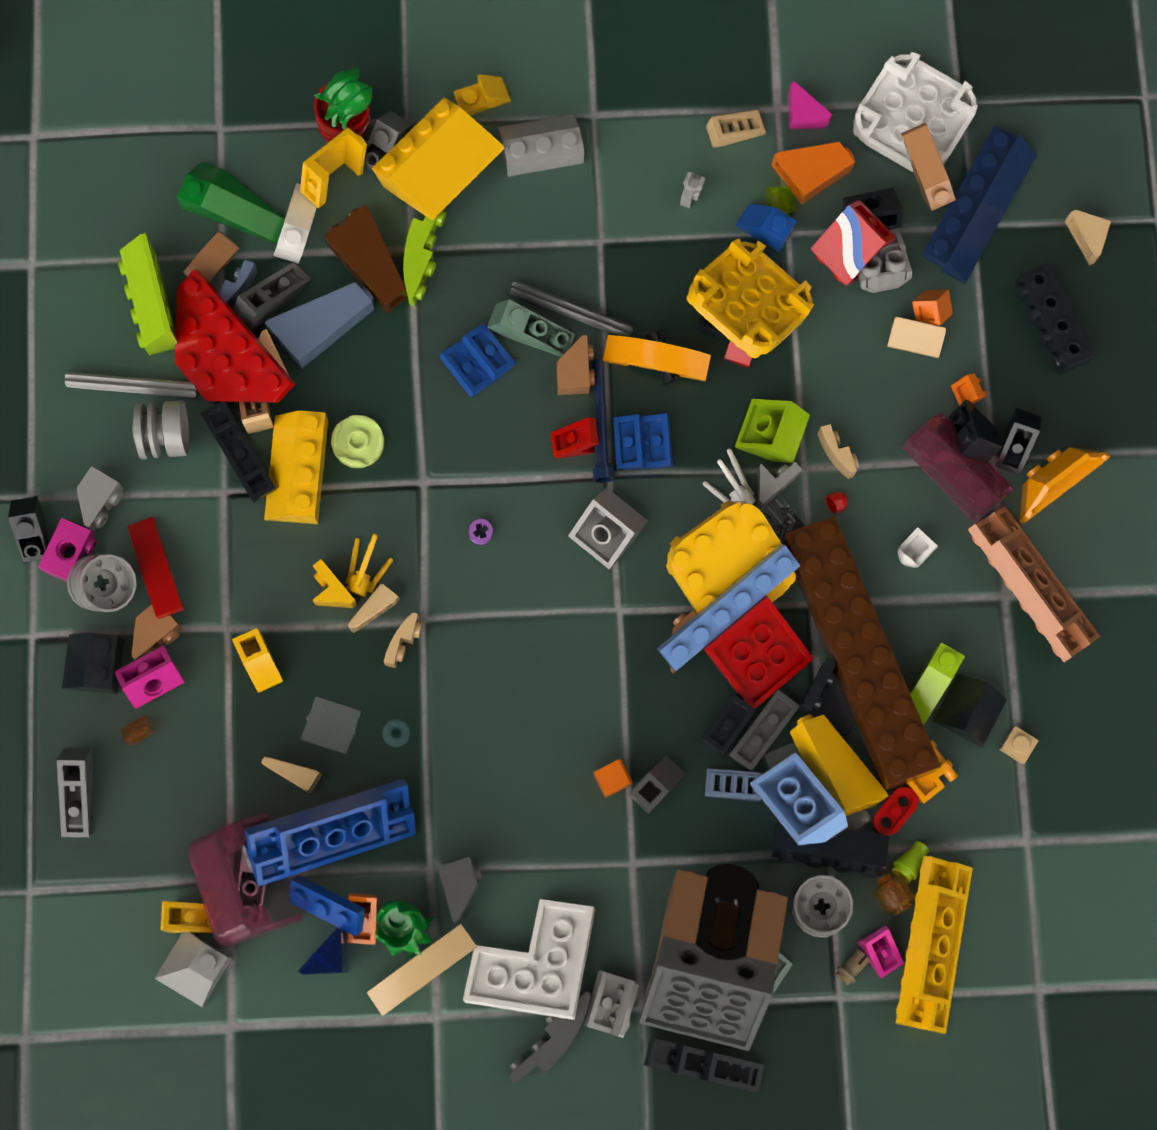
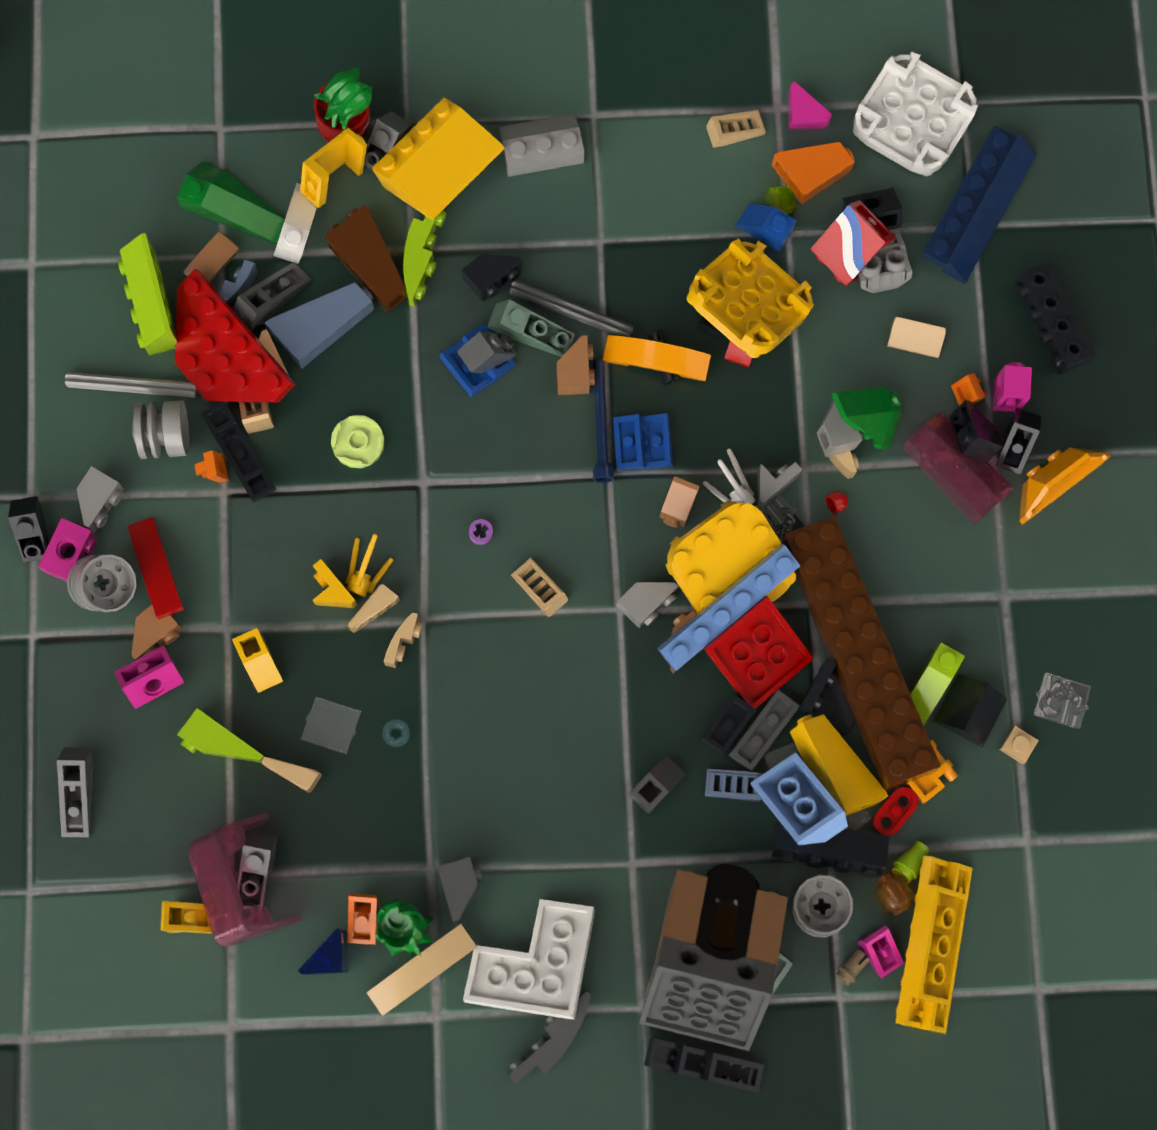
(93, 662): black slope -> none
(136, 731): clear orange slope -> none
(193, 968): light grey slope -> none
(213, 467): none -> orange tile
(213, 739): none -> lime slope
(297, 467): yellow slope -> none
(326, 905): blue plate -> none
(330, 832): blue slope -> none
(484, 95): yellow slope -> none
(486, 351): none -> dark grey slope
(490, 273): none -> black slope
(558, 596): none -> tan slope
(575, 439): red slope -> none
(607, 528): light grey slope -> none
(611, 1004): light grey bracket -> none
(613, 778): orange piece -> none
(645, 599): none -> light grey slope
(678, 502): none -> slope
(692, 189): light grey plate -> none
(773, 429): lime slope -> none
(836, 434): none -> light grey slope
(871, 411): none -> green wedge
(916, 549): white plate -> none
(928, 167): medium nougat slope -> none
(933, 307): orange panel -> none
(1011, 387): none -> dark pink brick
(1033, 583): nougat slope -> none
(1062, 700): none -> clear piece
(1088, 232): tan slope -> none

